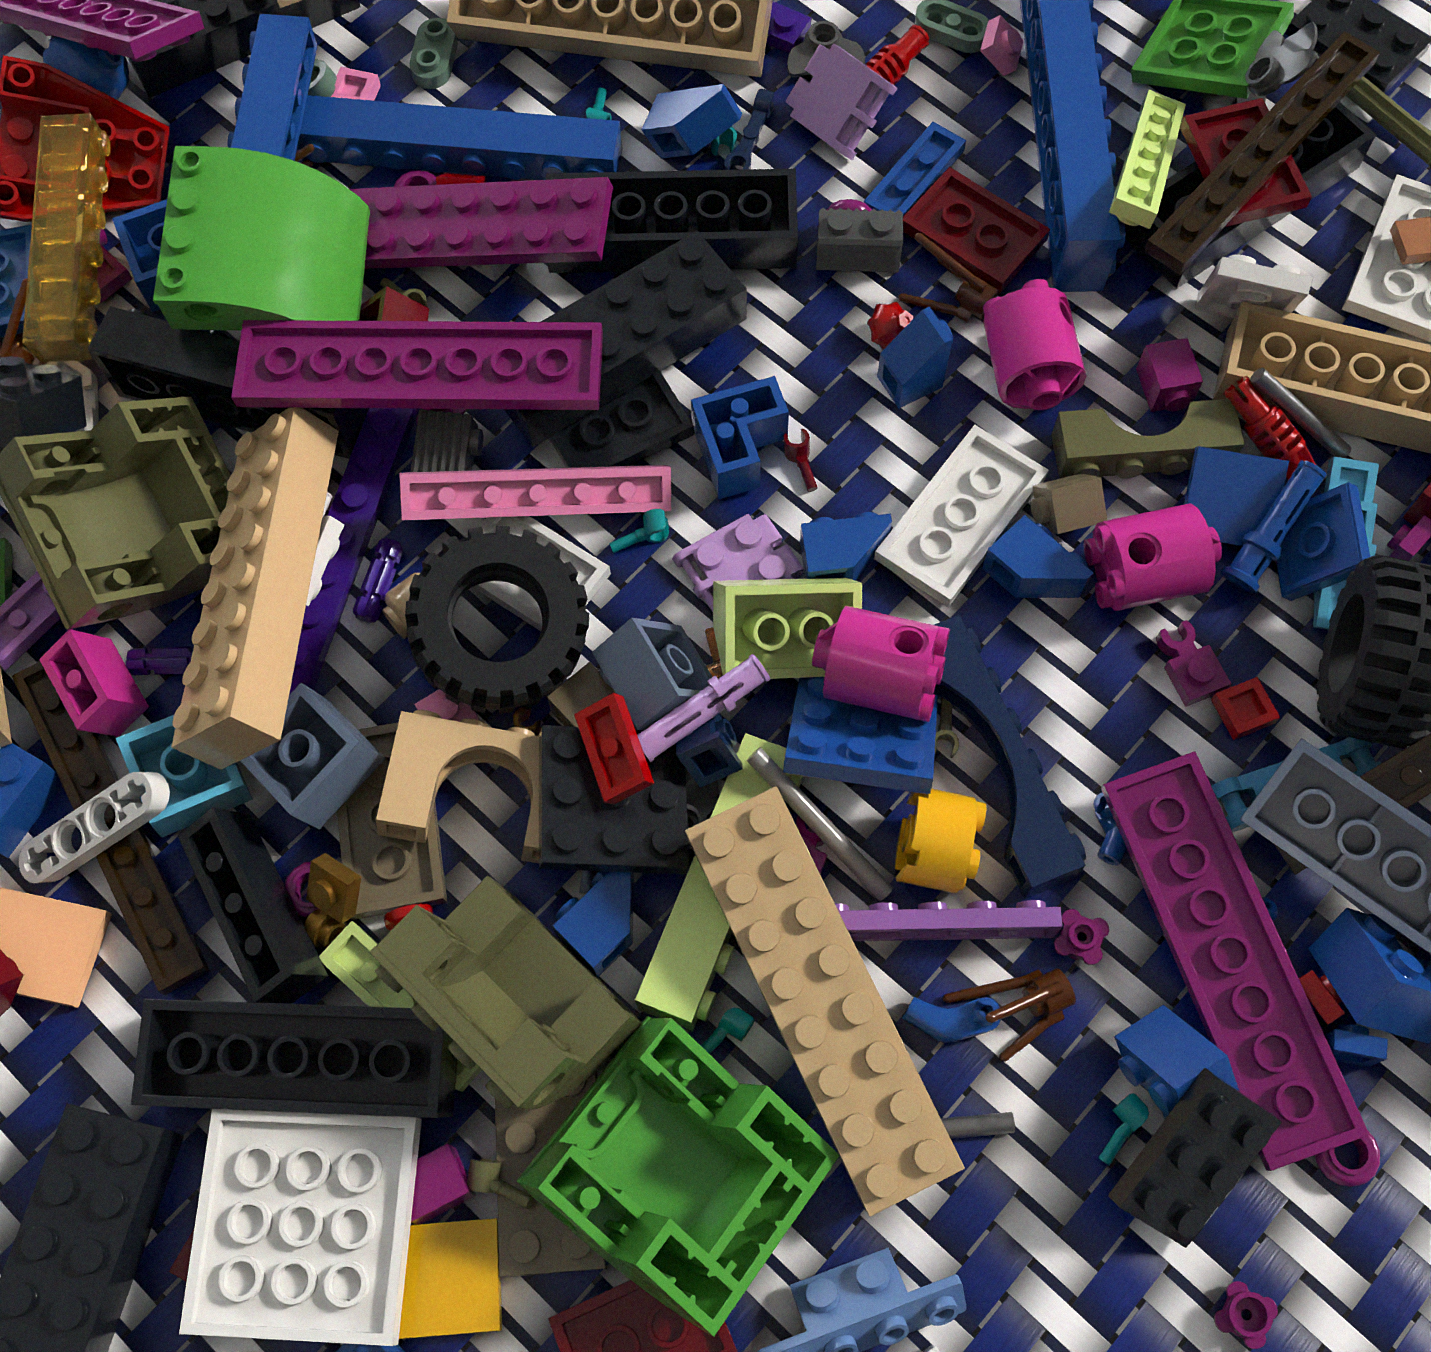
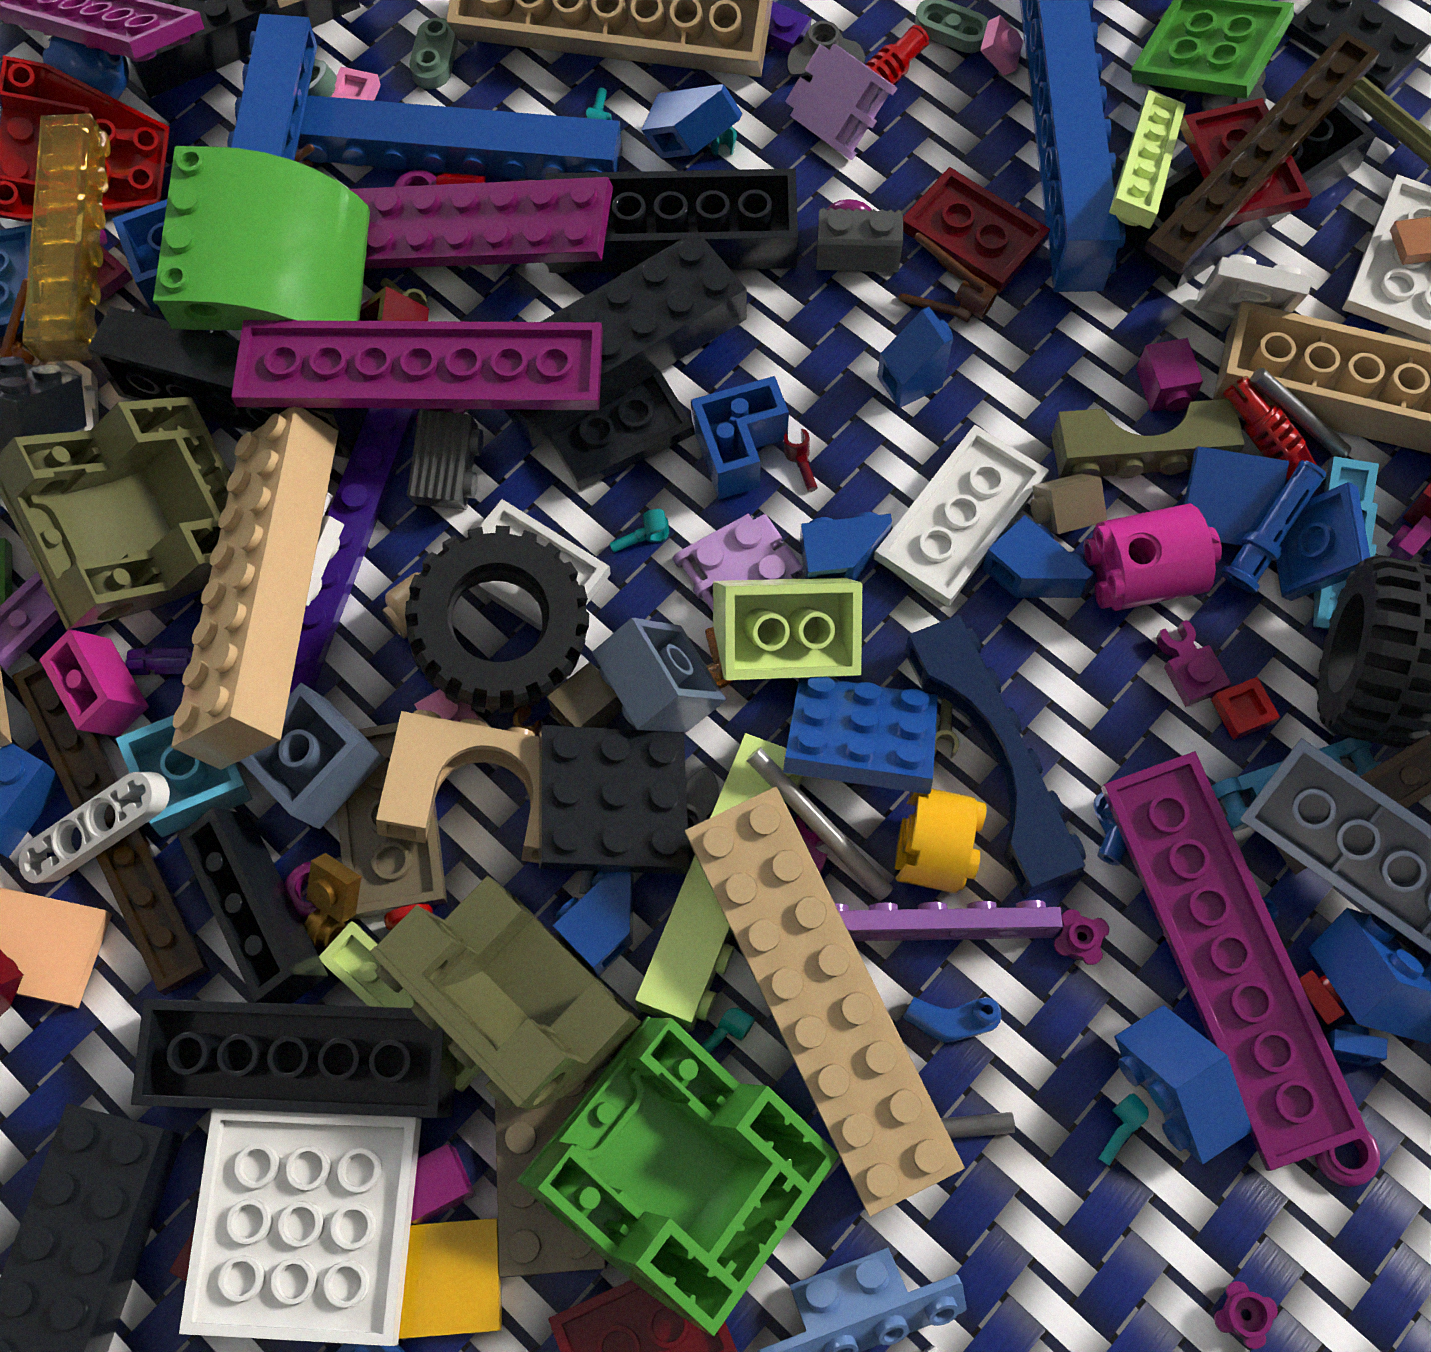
(377, 580): dark purple axle -> none
(484, 1178): olive hand -> none
(534, 492): bright pink plate -> none
(614, 748): red plate -> none
(703, 706): lavender pin -> none
(709, 751): dark blue brick -> none
(762, 109): dark blue piece -> none
(882, 662): dark pink cylinder -> none
(887, 323): red piece -> none
(917, 170): blue plate -> none
(1033, 346): dark pink cylinder -> none
(1044, 995): reddish brown plant -> none
(1194, 1158): black plate -> none
(1282, 60): dark grey plate -> none

